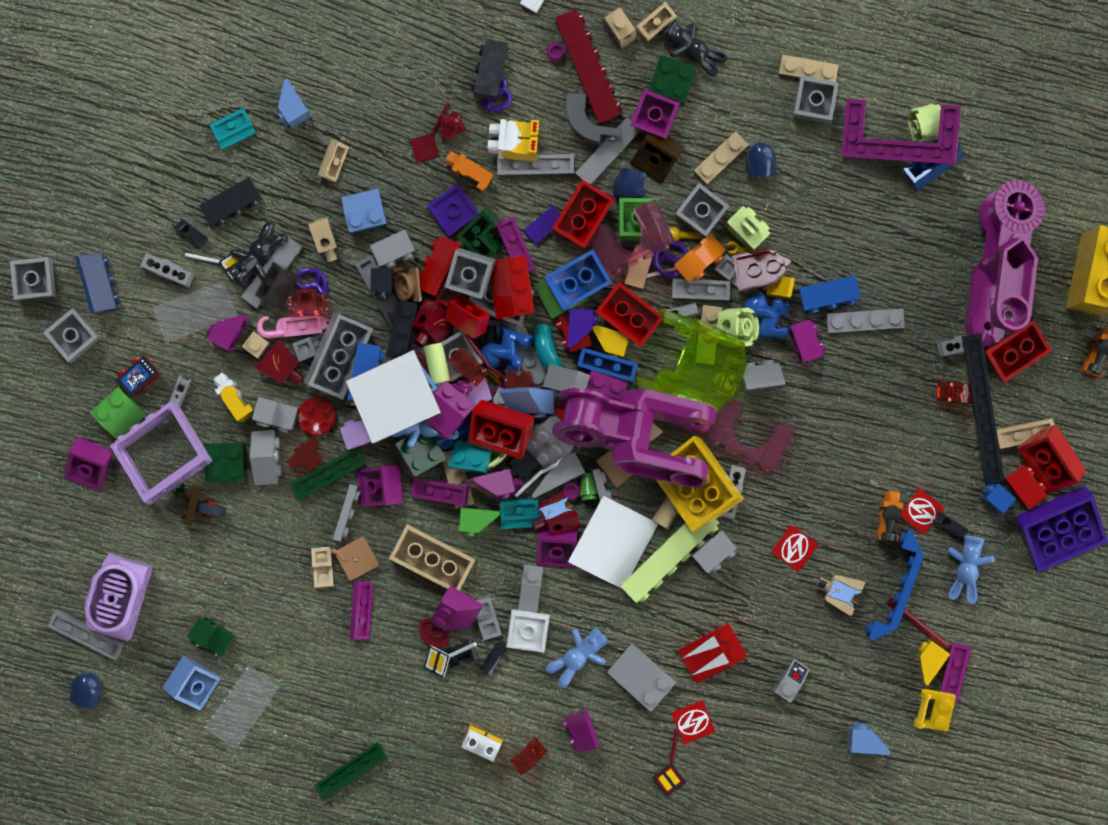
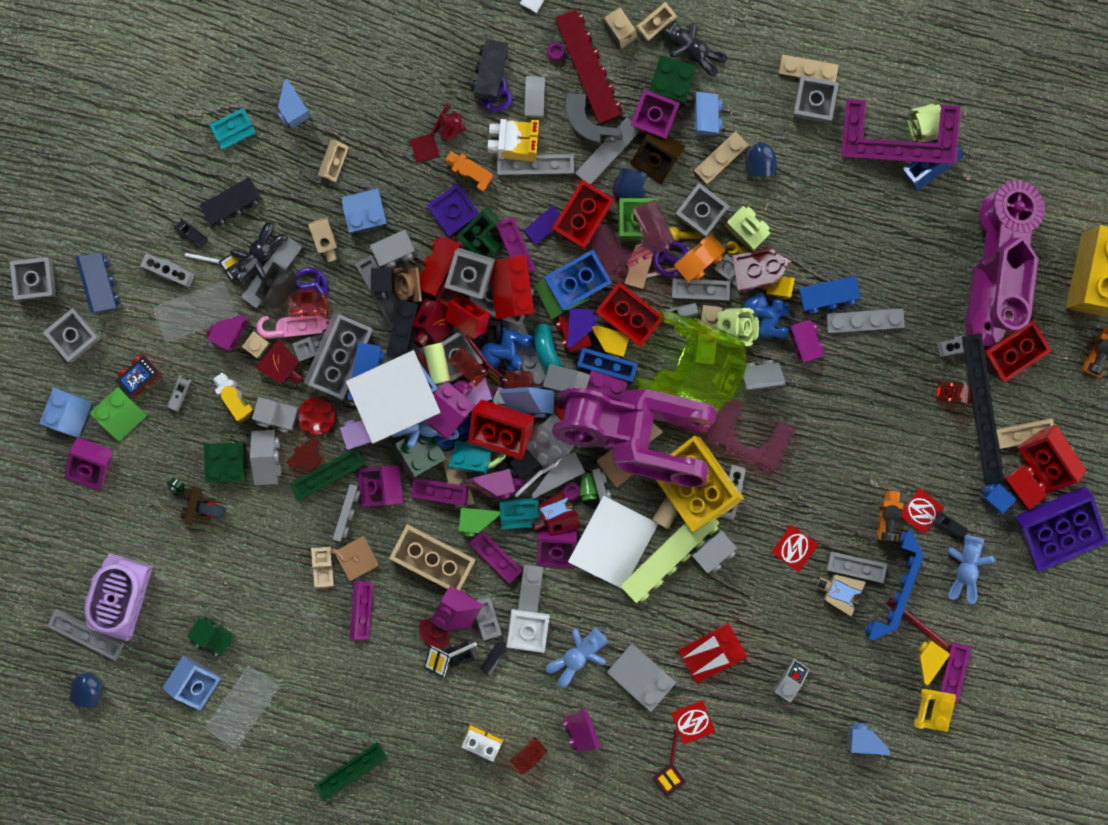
(66, 412): none -> medium blue slope
(137, 431): lavender window -> none
(495, 556): none -> magenta plate
(534, 96): none -> light grey slope
(707, 114): none -> medium blue slope
(857, 567): none -> light grey plate

